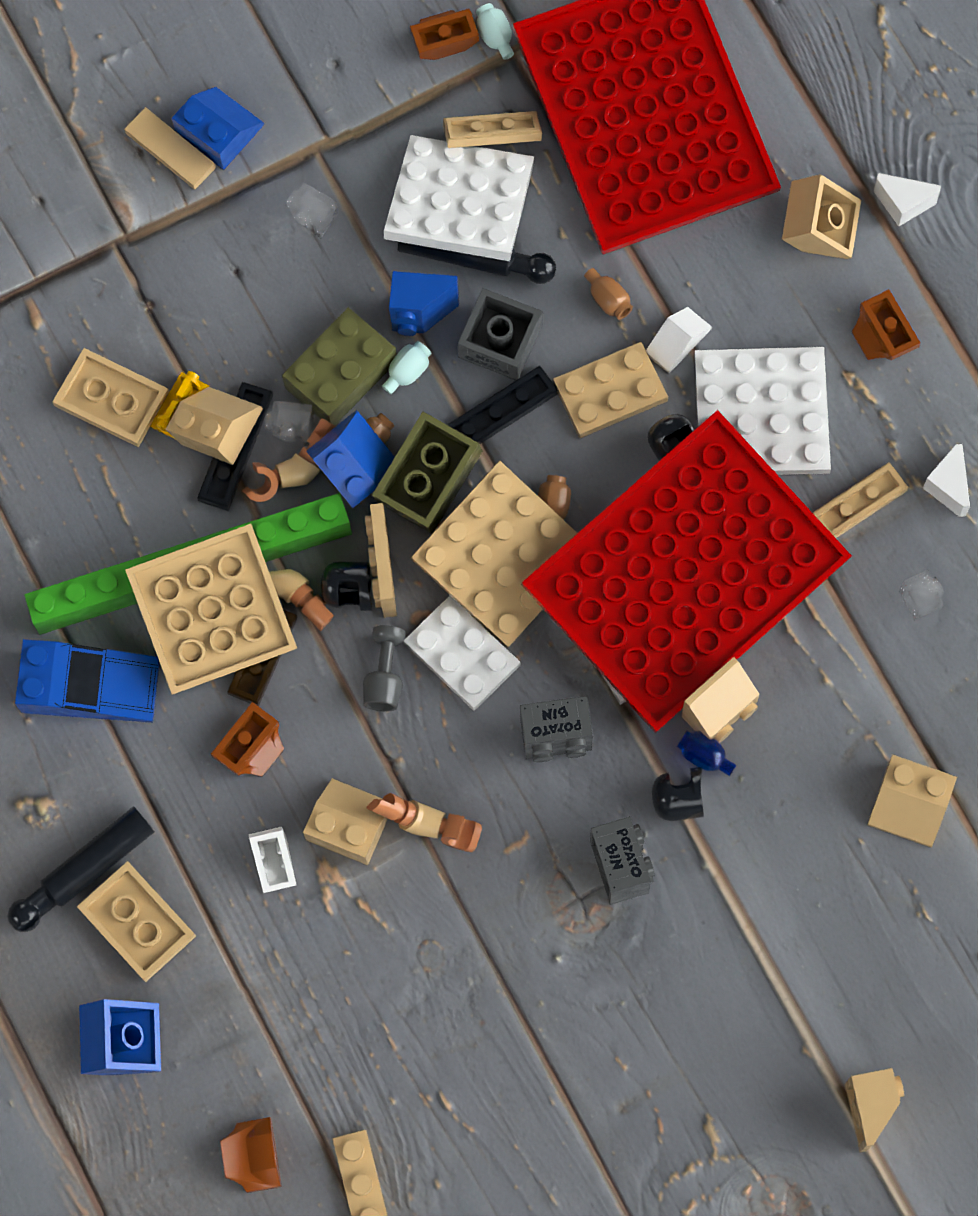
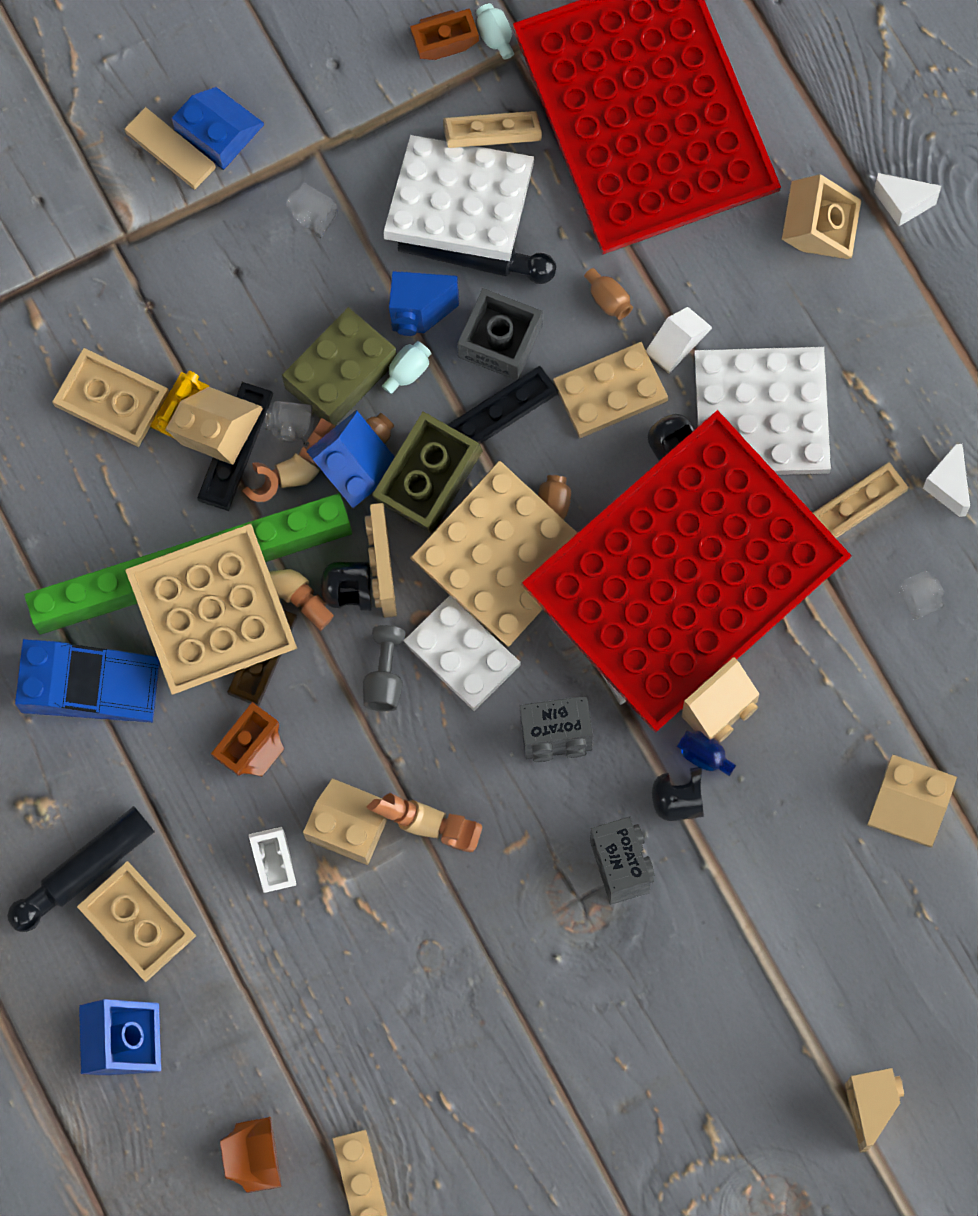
(883, 328): dark orange slope -> none

